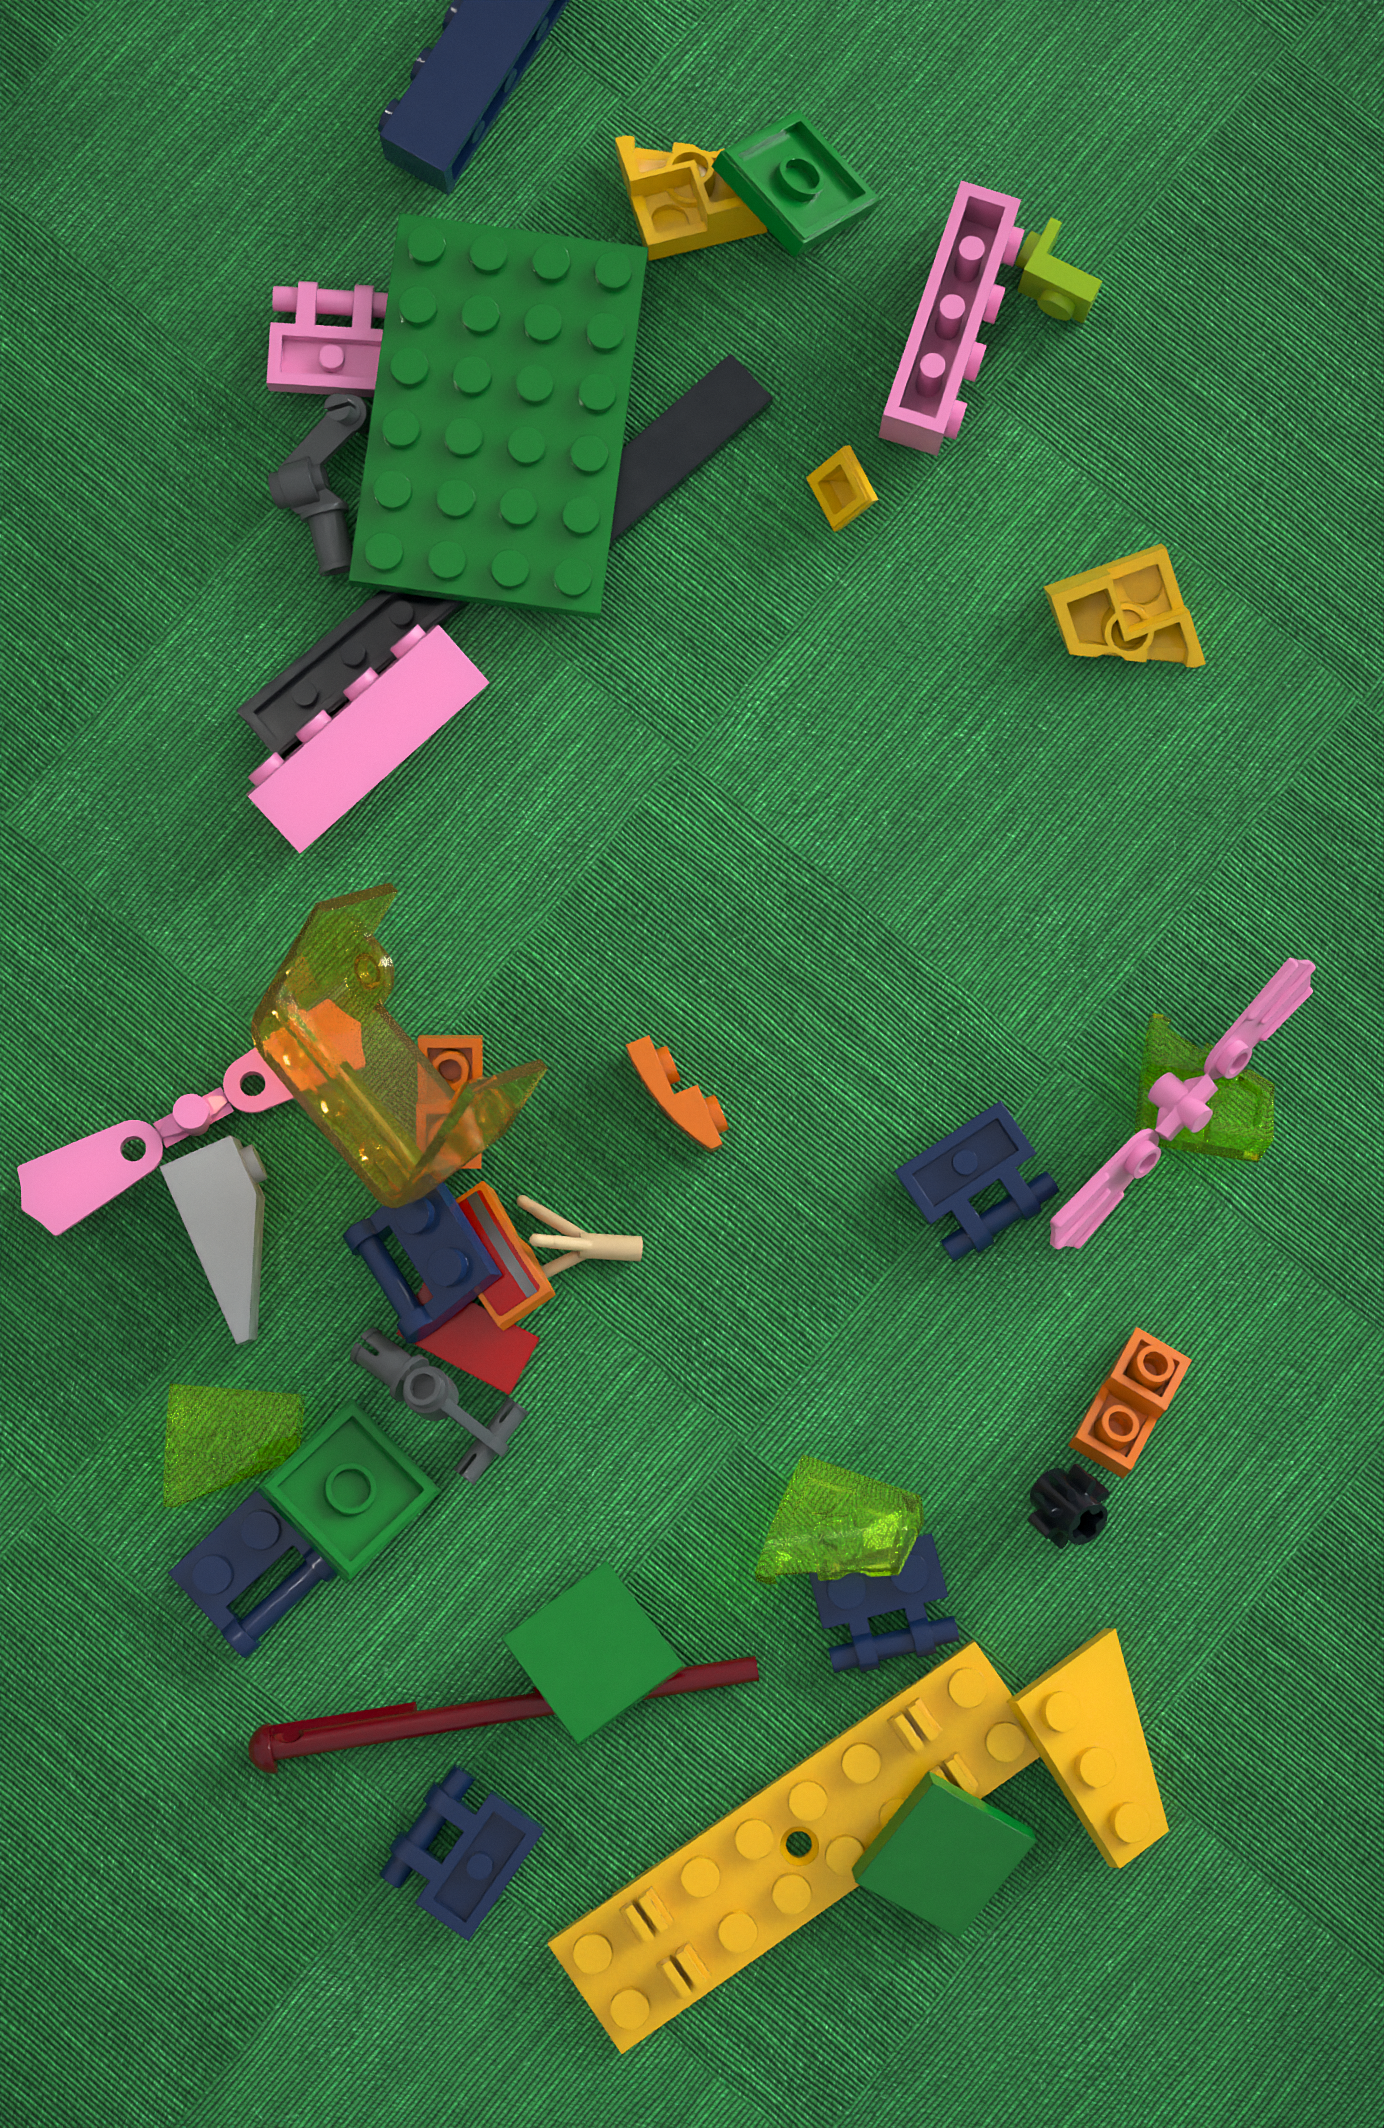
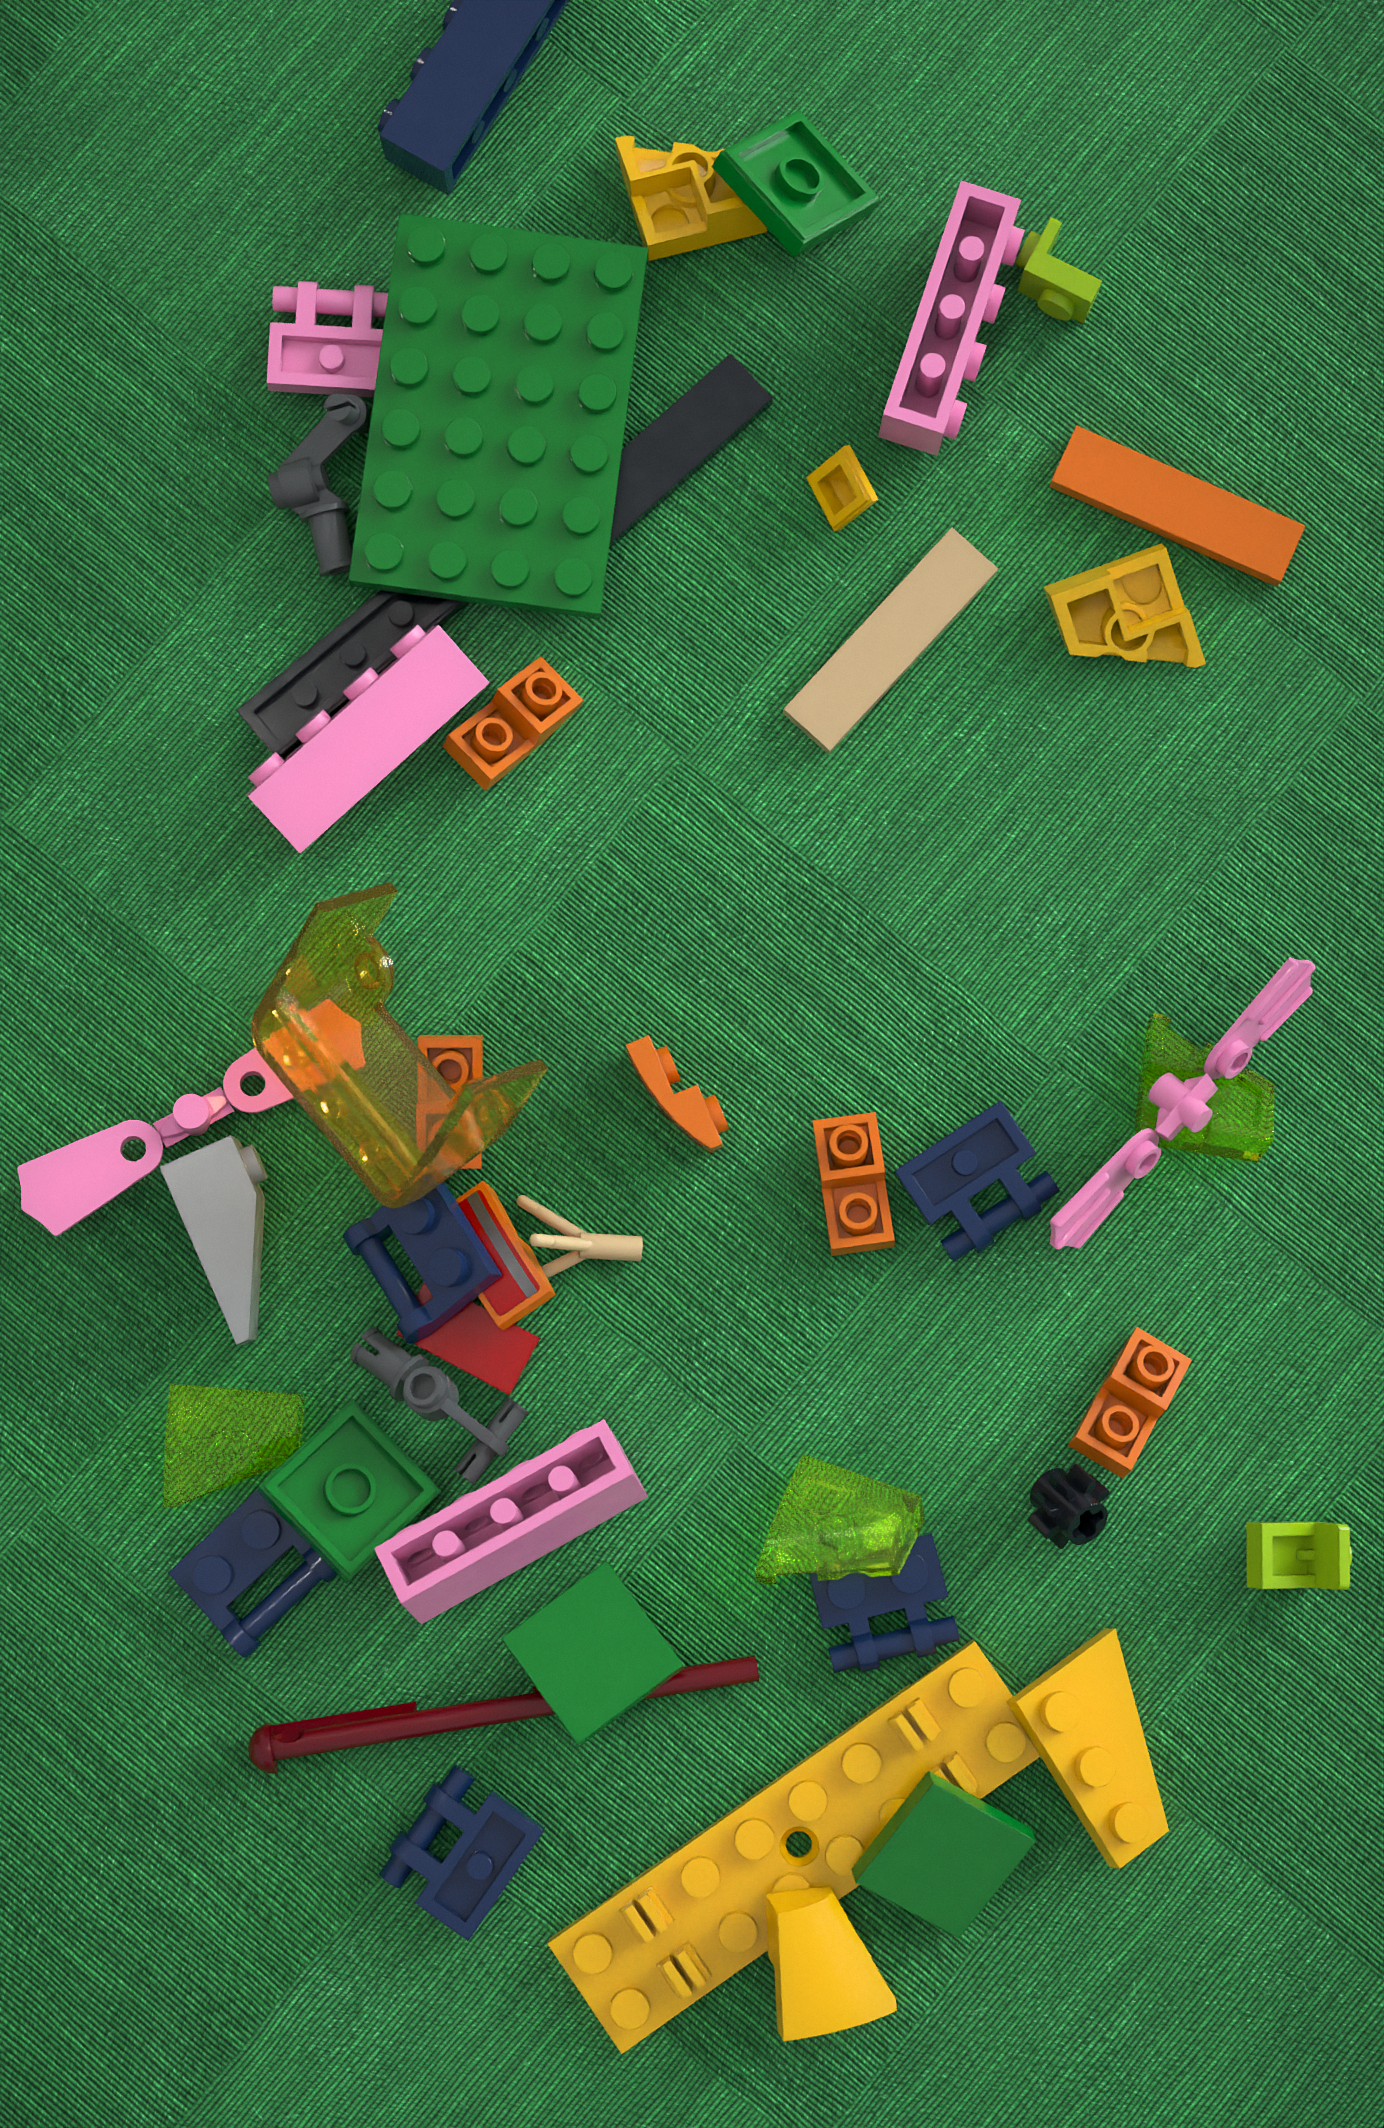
(510, 1522): none -> bright pink brick
(513, 723): none -> orange slope
(820, 1966): none -> yellow slope
(853, 1183): none -> orange slope
(890, 641): none -> tan tile
(1177, 506): none -> orange tile
(1298, 1555): none -> lime bracket

